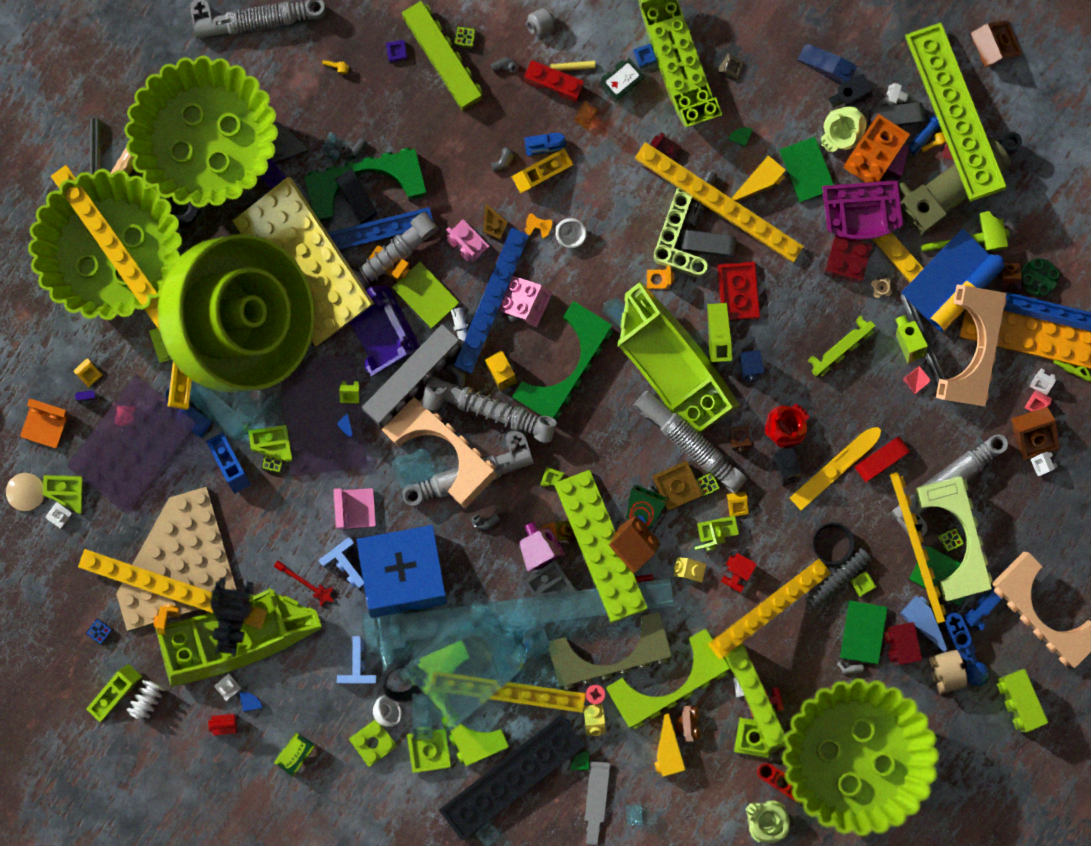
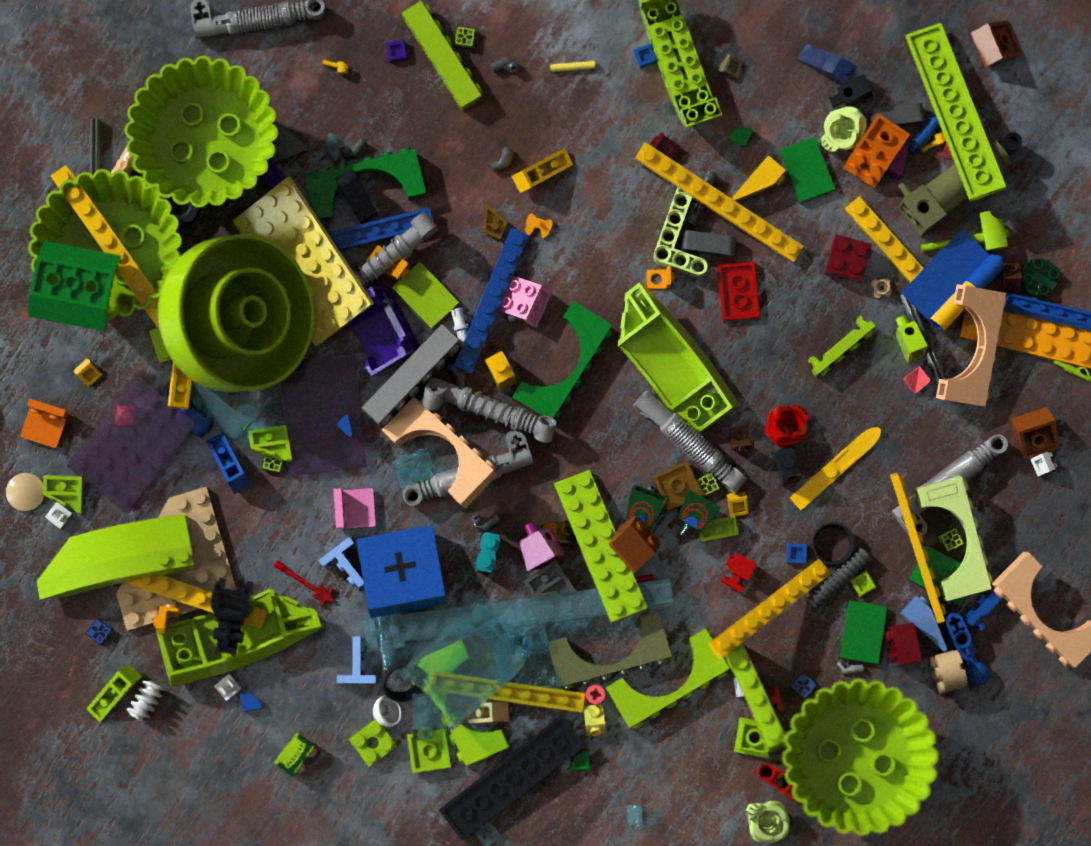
(68, 299): none -> green slope
(86, 396): dark purple tile -> none
(118, 556): none -> lime slope
(223, 724): red brick -> none
(349, 393): lime tile -> none
(467, 240): bright pink bracket -> none
(489, 547): none -> teal brick
(489, 712): none -> light nougat slope
(540, 22): light grey head -> none
(544, 76): red arch -> none
(544, 143): blue arm -> none
(550, 477): lime tile -> none
(570, 233): white piece -> none
(586, 115): clear orange leg -> none
(596, 800): light grey piece -> none
(613, 311): clear light blue brick -> none
(621, 80): brick -> none
(668, 754): yellow slope -> none
(688, 723): dark orange piece -> none
(689, 569): light yellow bracket -> none
(696, 513): none -> dark green torso
(717, 539): lime bracket -> none
(719, 333): lime slope -> none
(751, 365): dark blue piece -> none
(796, 553): none -> blue tile
(803, 685): none -> tile
(862, 209): magenta slope -> none
(882, 459): red beam -> none
(895, 95): white tile -> none
(1021, 701): lime piece -> none
(1037, 401): coral slope -> none
(1043, 382): white tile -> none

